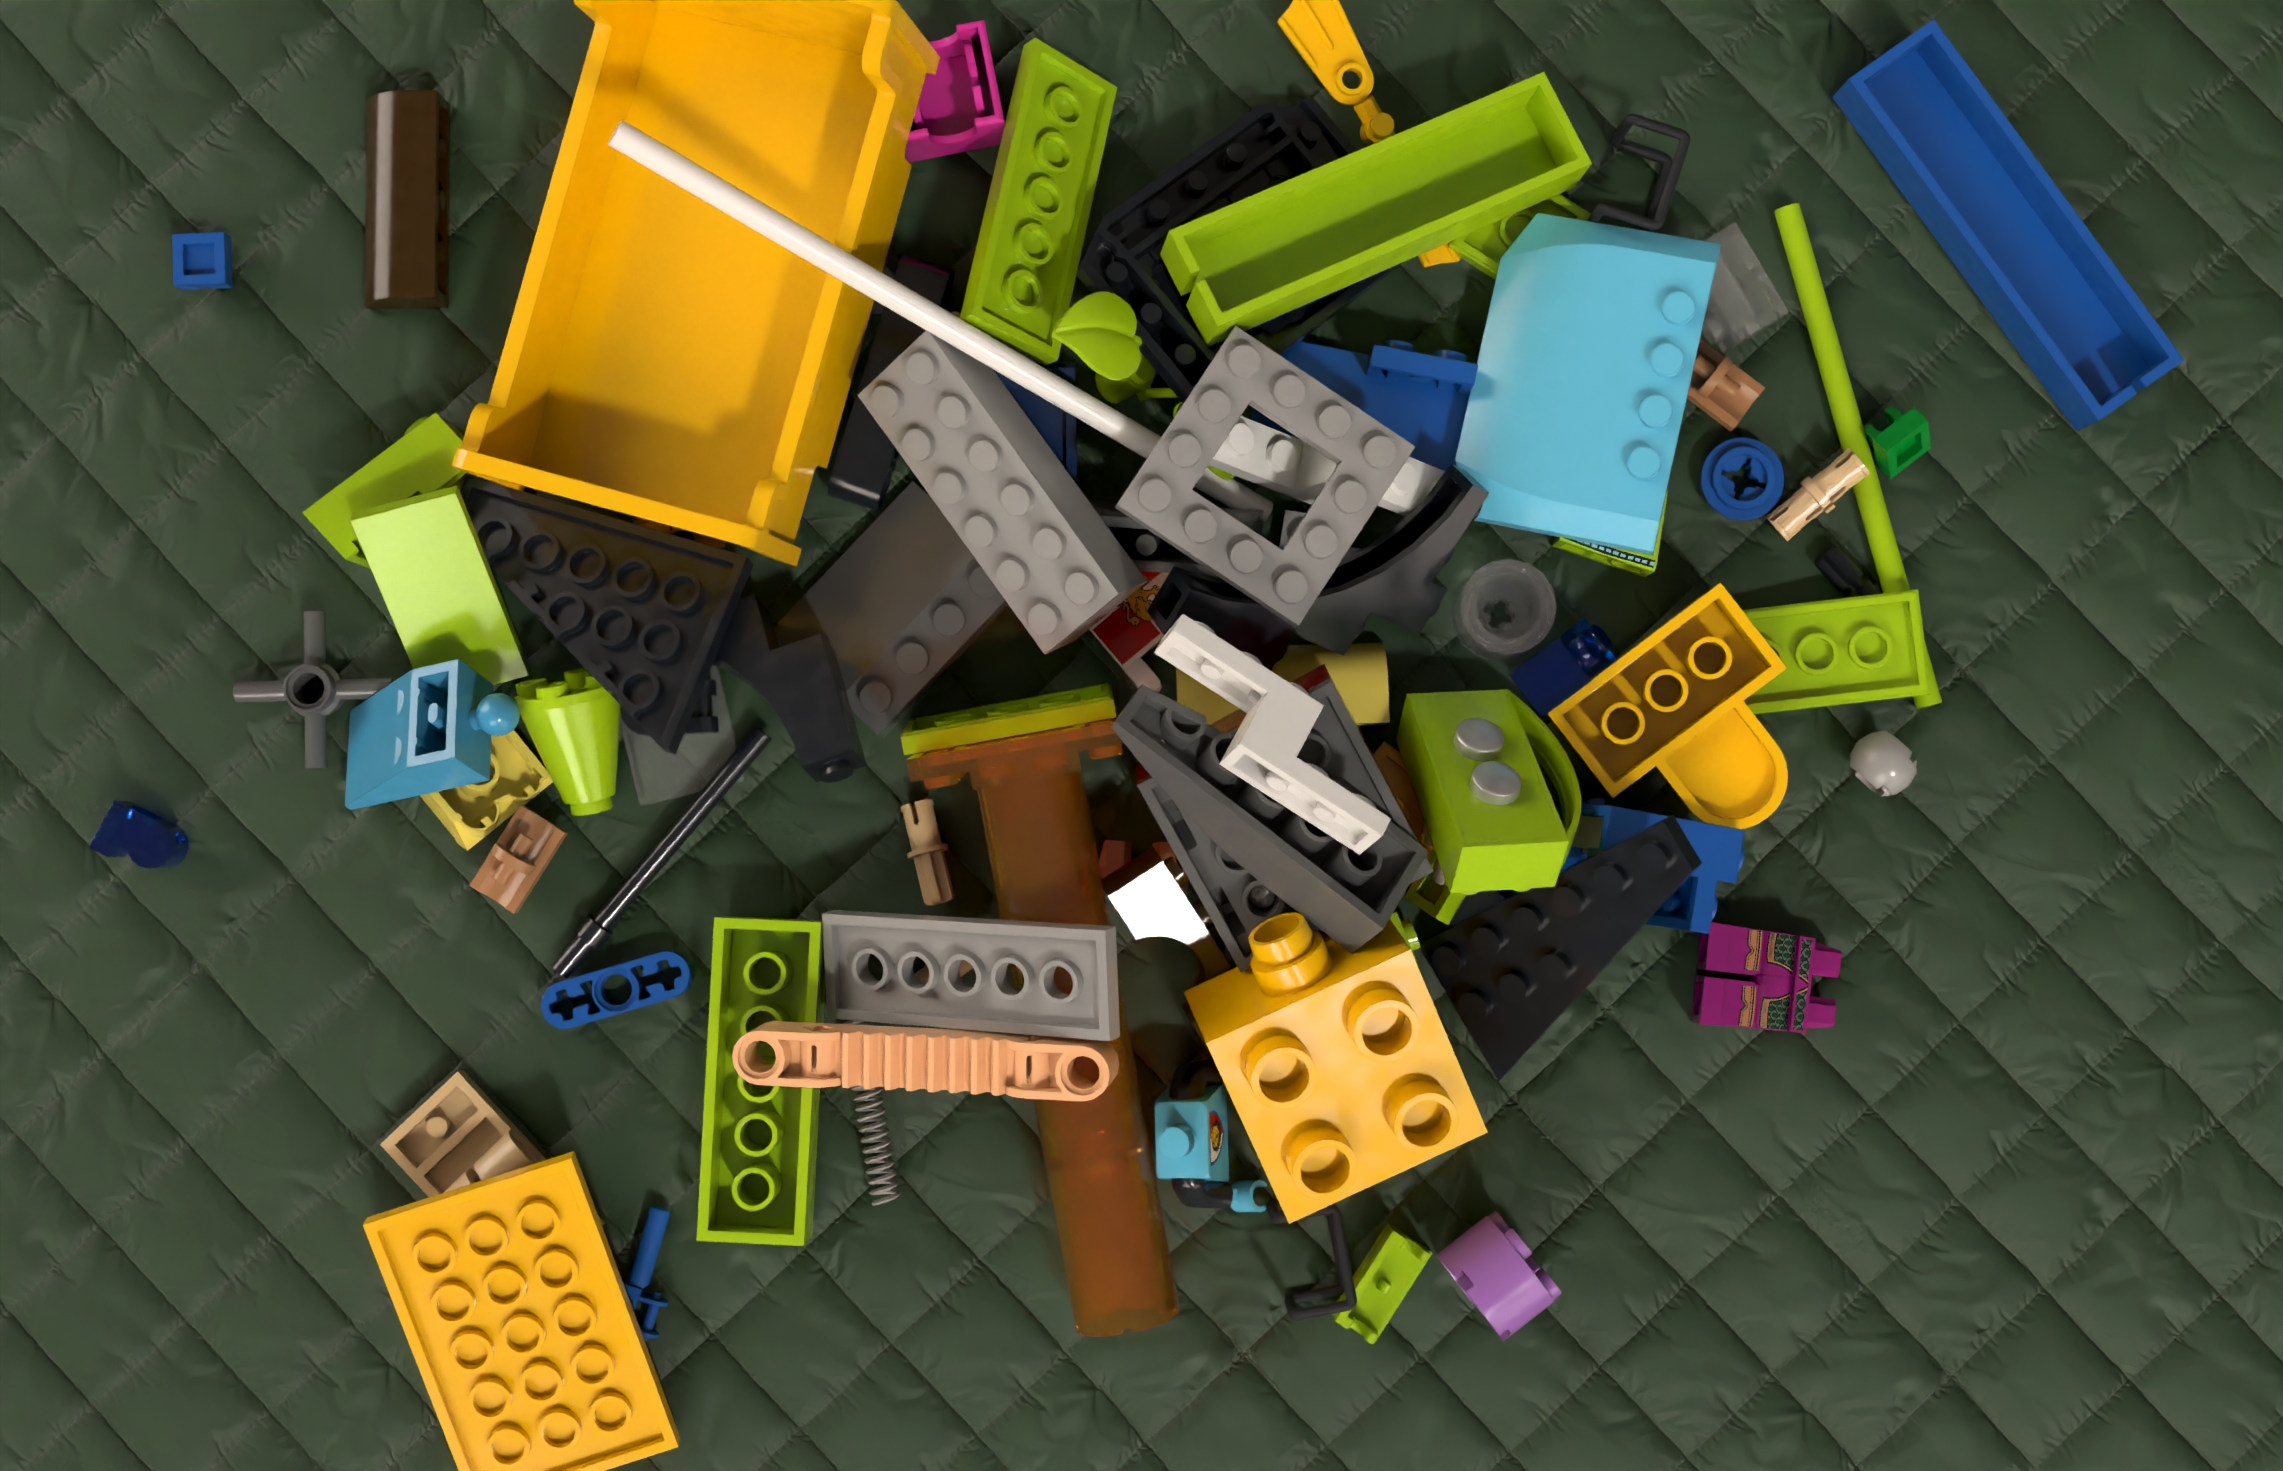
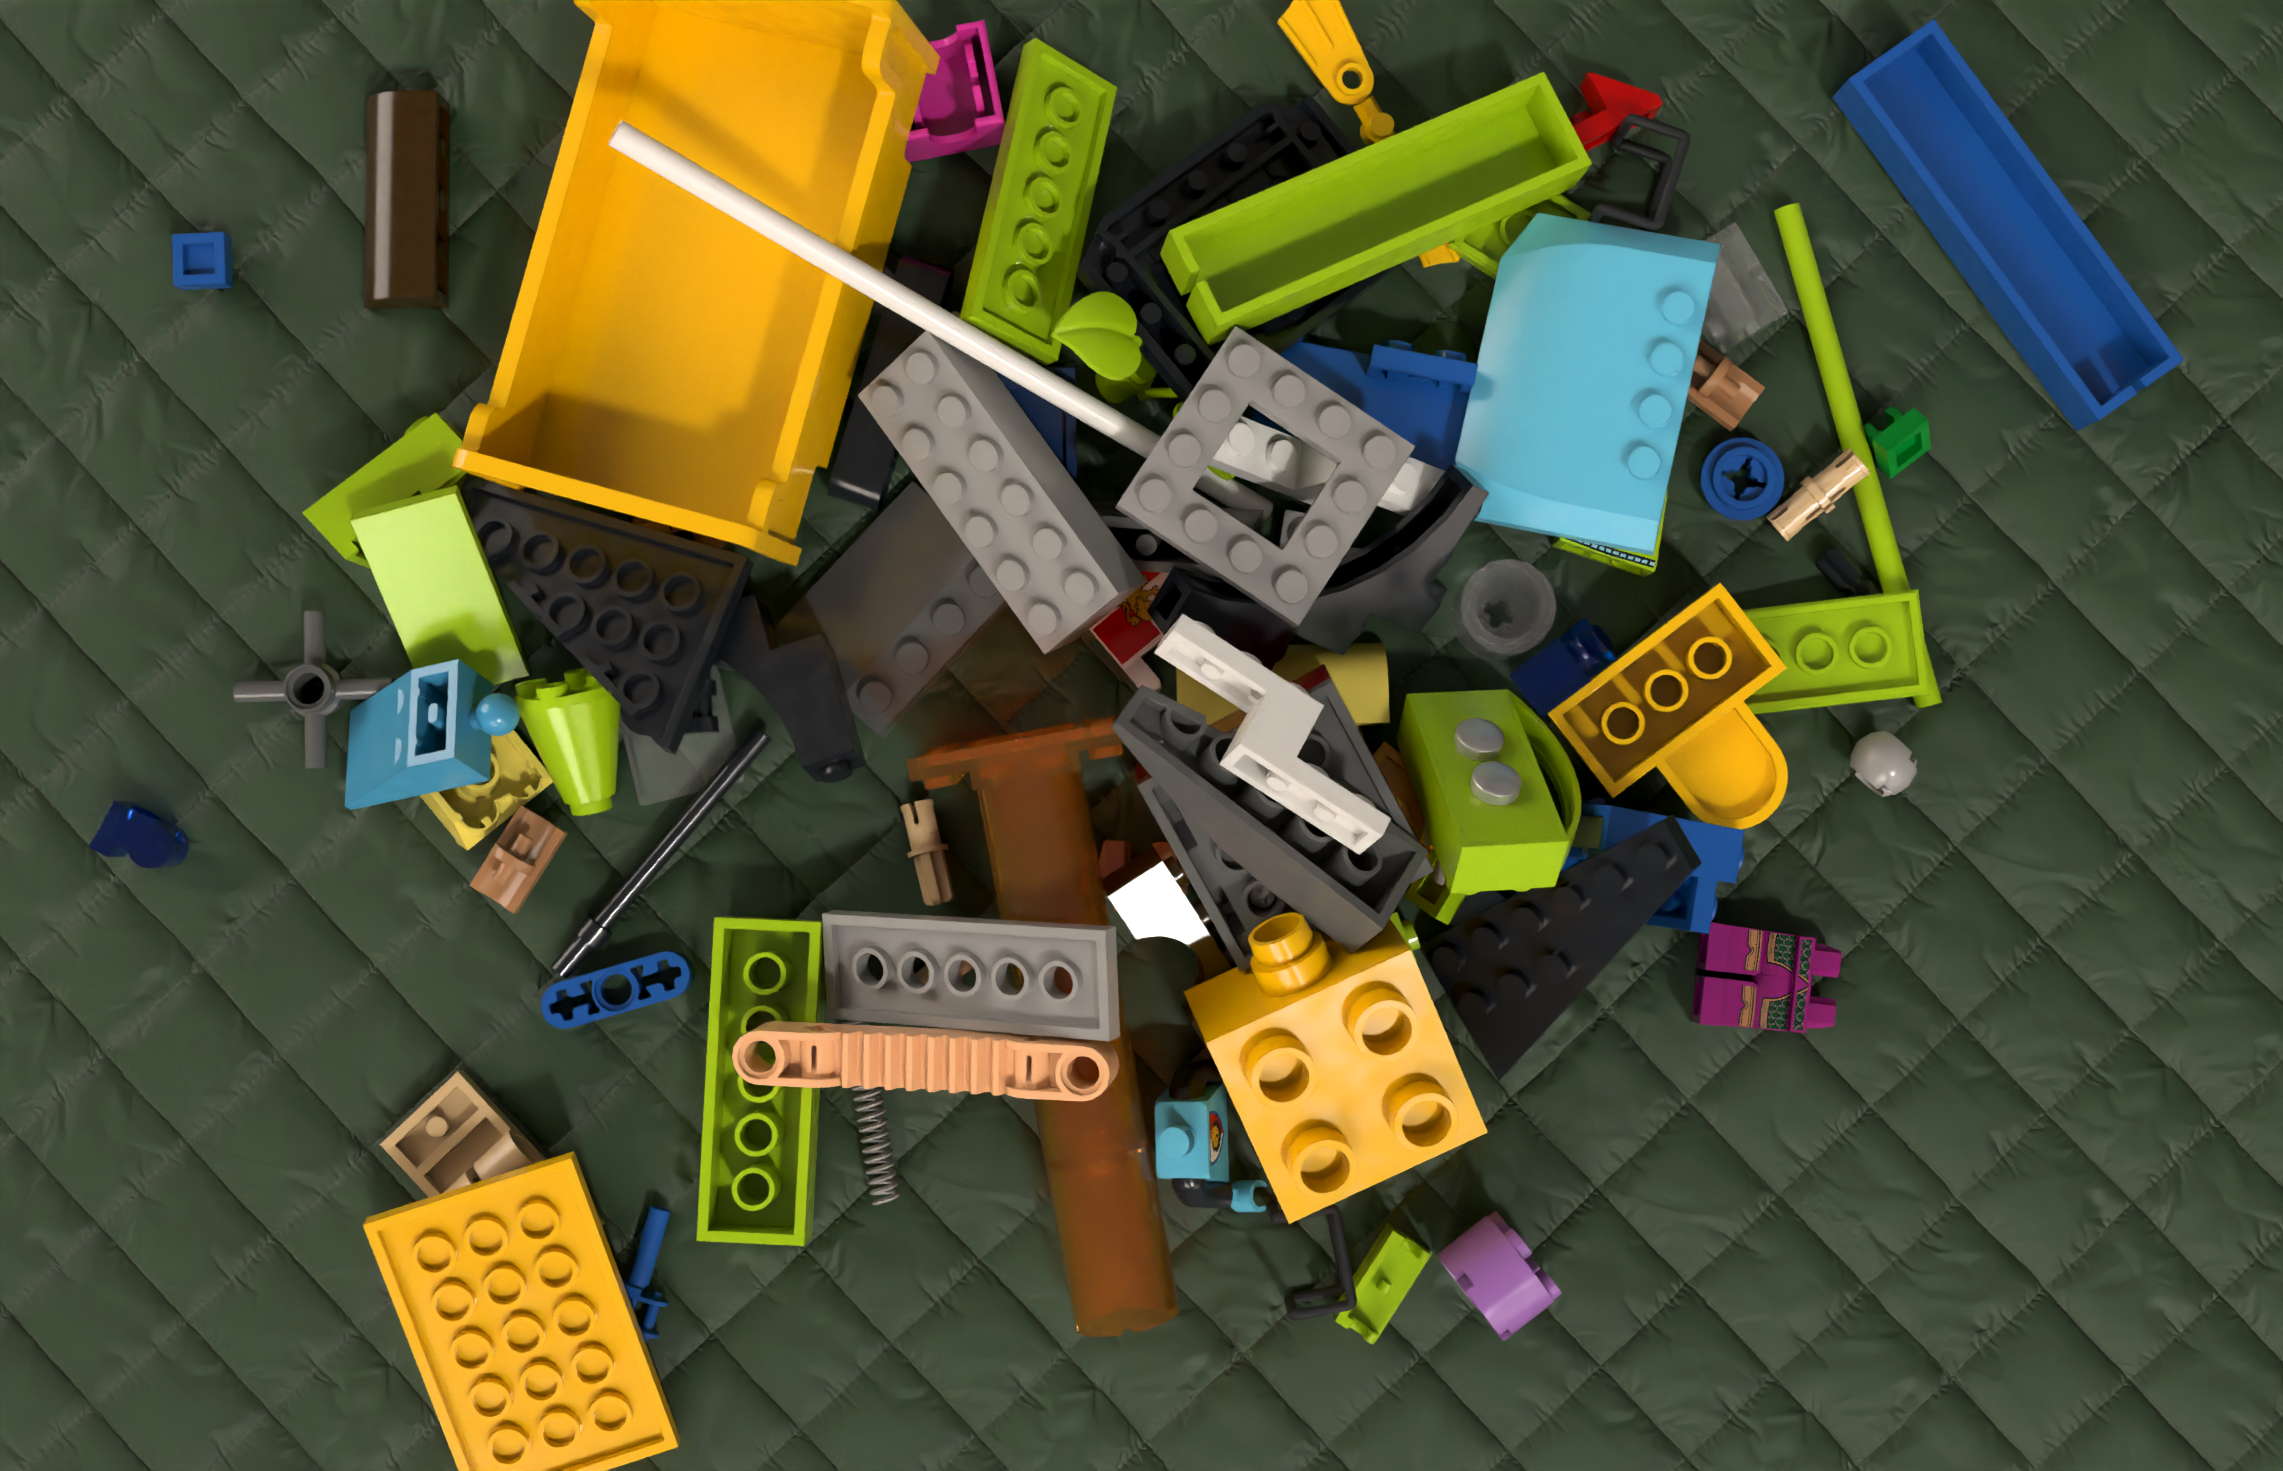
(1008, 718): lime tile -> none
(1610, 104): none -> red slope

